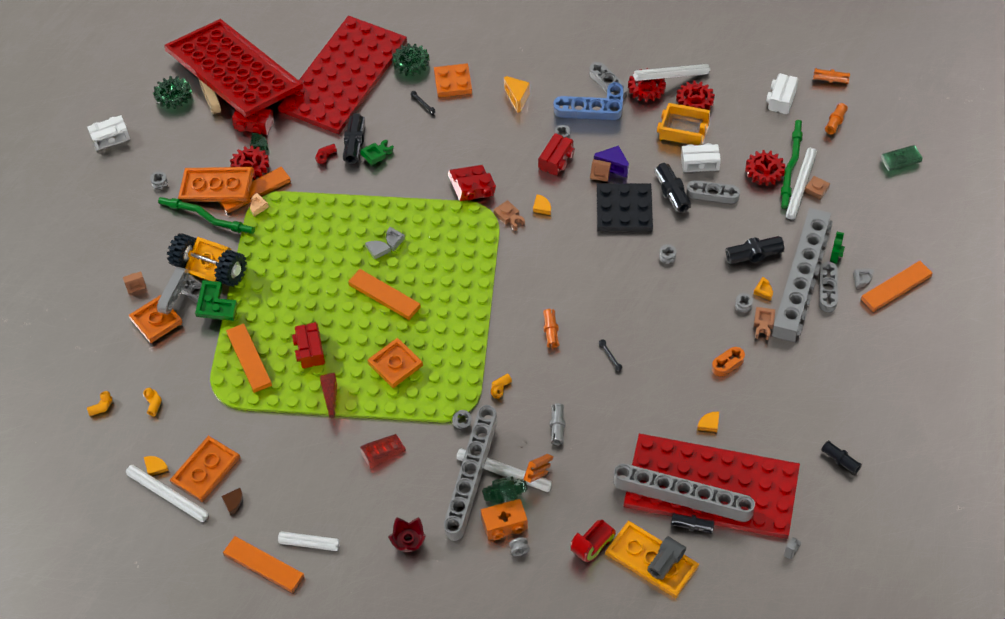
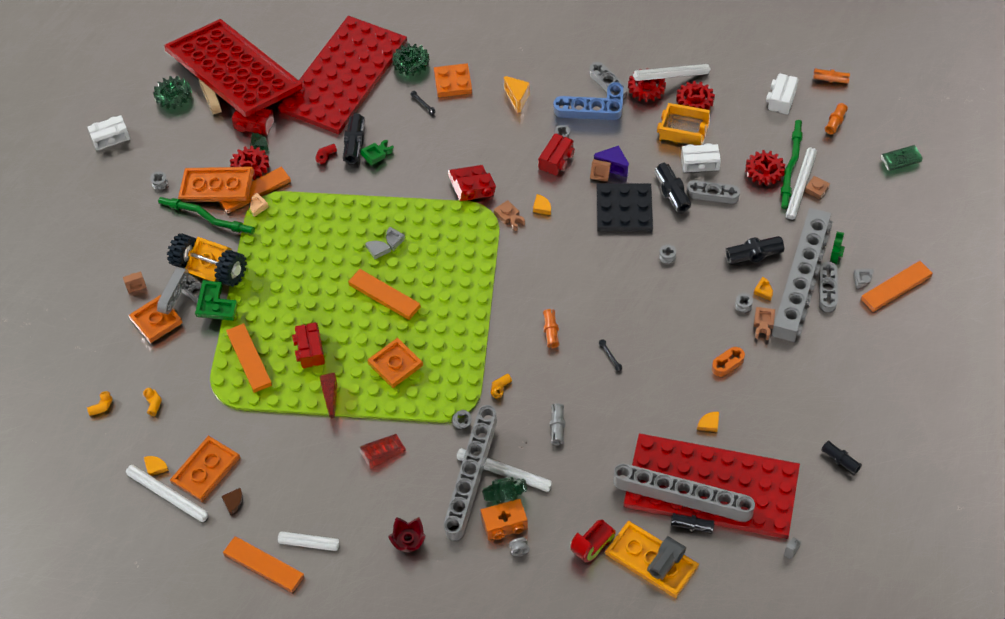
(540, 465): orange tile -> none

